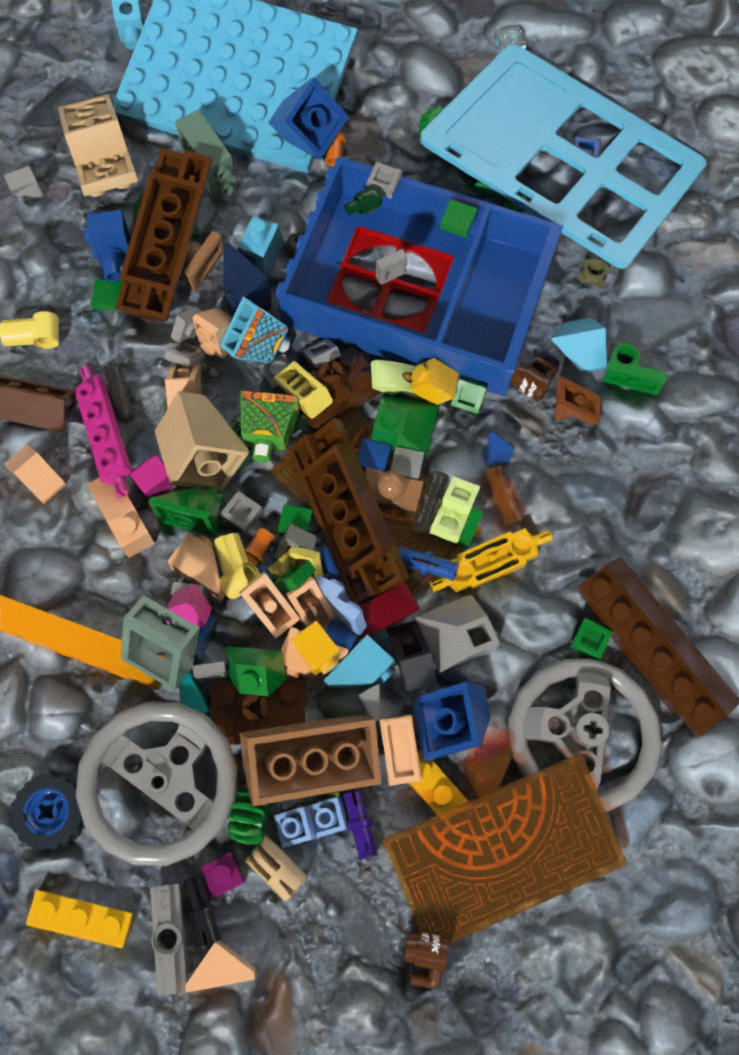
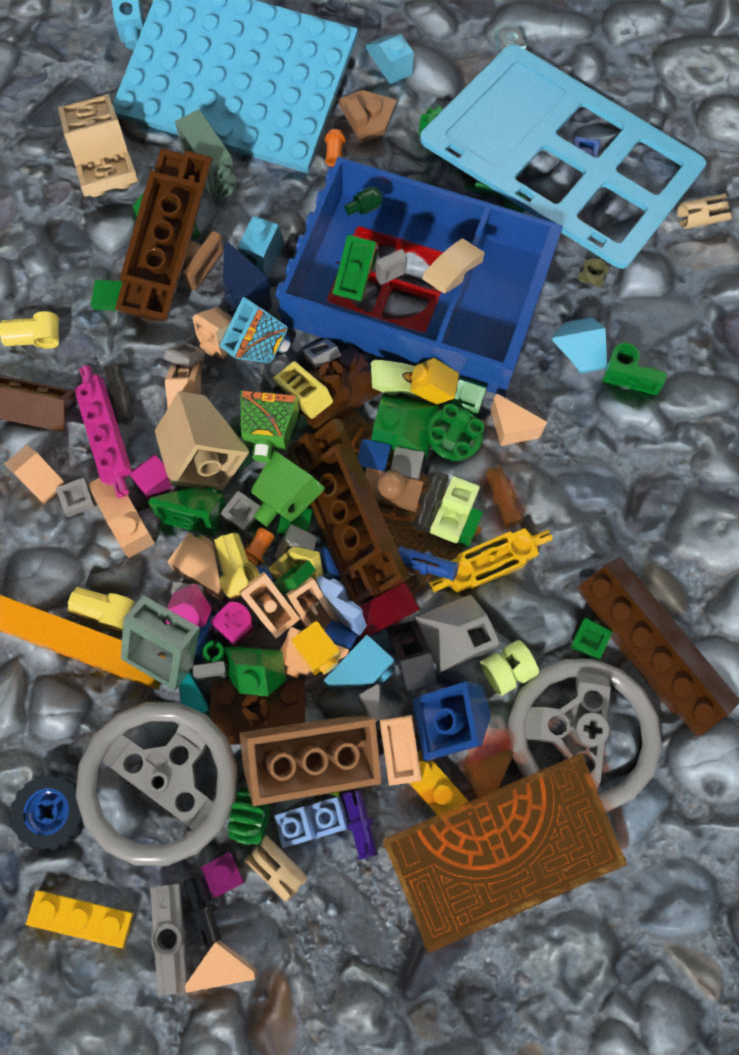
(23, 183): light grey slope -> none
(75, 497): none -> light grey tile
(104, 609): none -> light yellow piece
(109, 241): blue brick -> none
(184, 325): light grey plate -> none
(211, 648): none -> green pin
(233, 623): none -> dark pink piece
(284, 490): none -> bright green torso
(309, 119): blue slope -> none
(355, 266): none -> green plate
(368, 114): none -> medium nougat plate
(385, 179): light grey tile -> none
(392, 57): none -> medium azure slope
(427, 952): reddish brown piece -> none
(452, 265): none -> tan slope
(455, 433): none -> green dish
(458, 218): green tile -> none
(498, 450): blue slope -> none
(499, 671): none -> yellowish green wheel
(514, 423): none -> light nougat slope
(533, 382): reddish brown piece -> none
(576, 402): dark orange slope -> none
(700, 211): none -> tan arm

